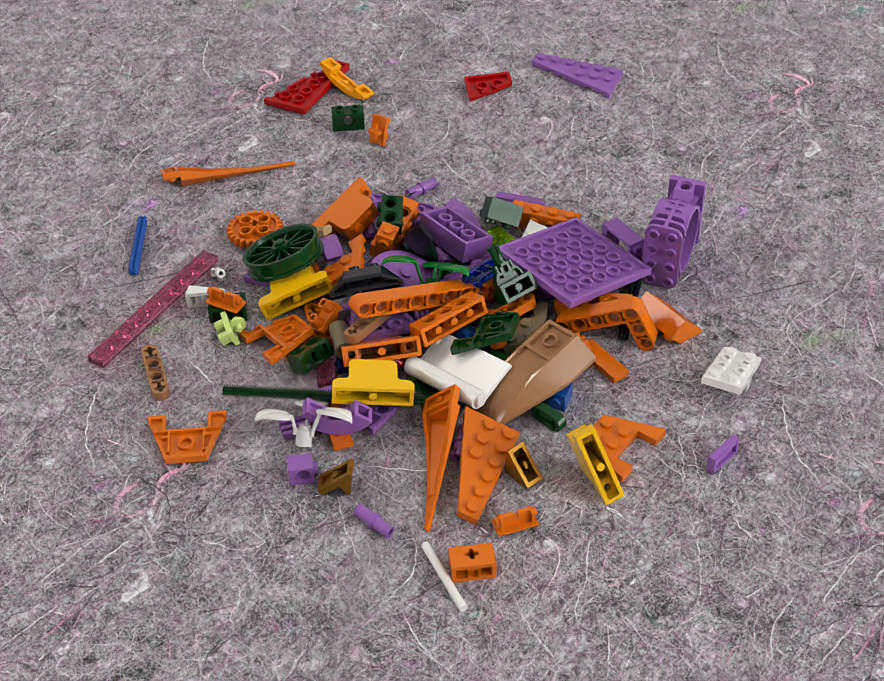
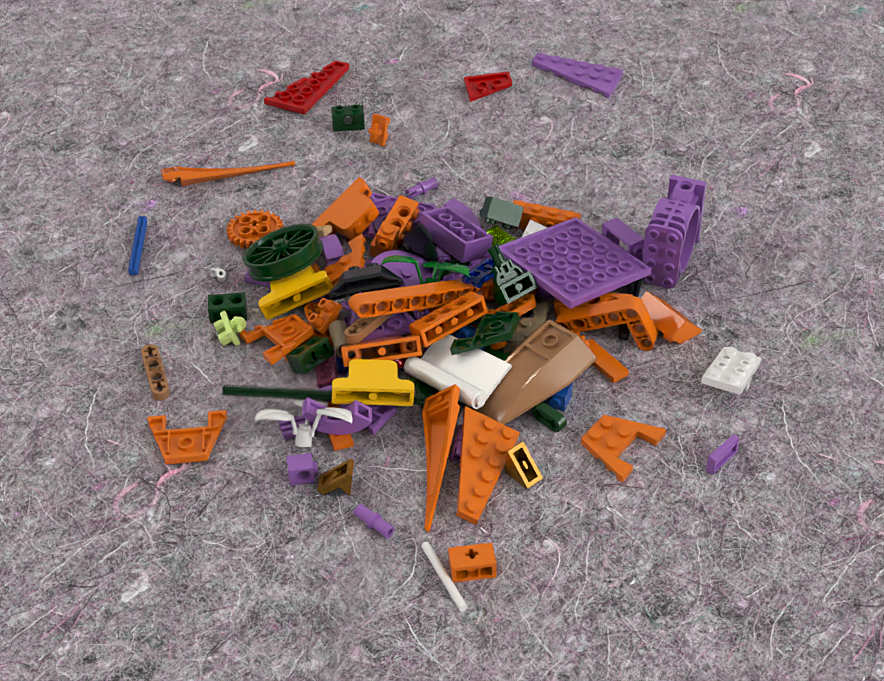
(152, 309): clear pink plate -> none
(194, 298): white slope -> none
(227, 301): orange hinge -> none
(344, 83): light orange slope -> none
(390, 211): dark green brick -> none
(511, 197): medium lavender axle -> none
(514, 522): orange hinge -> none
(595, 462): yellow brick -> none

